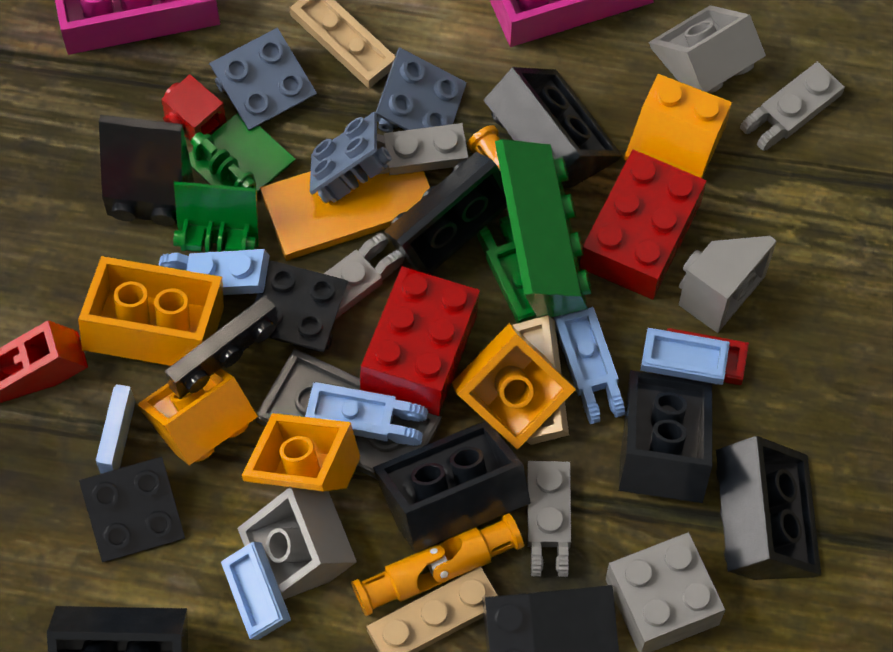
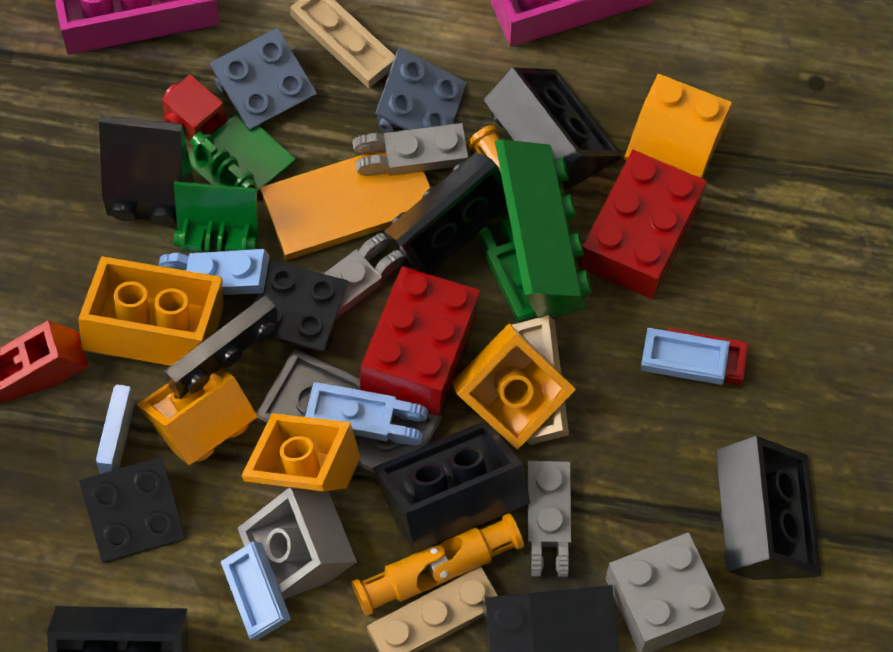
(347, 155): sand blue hinge -> none
(589, 361): light blue hinge -> none
(666, 437): black slope -> none
(709, 48): light grey slope -> none
(724, 277): light grey slope -> none
(794, 105): light grey hinge -> none

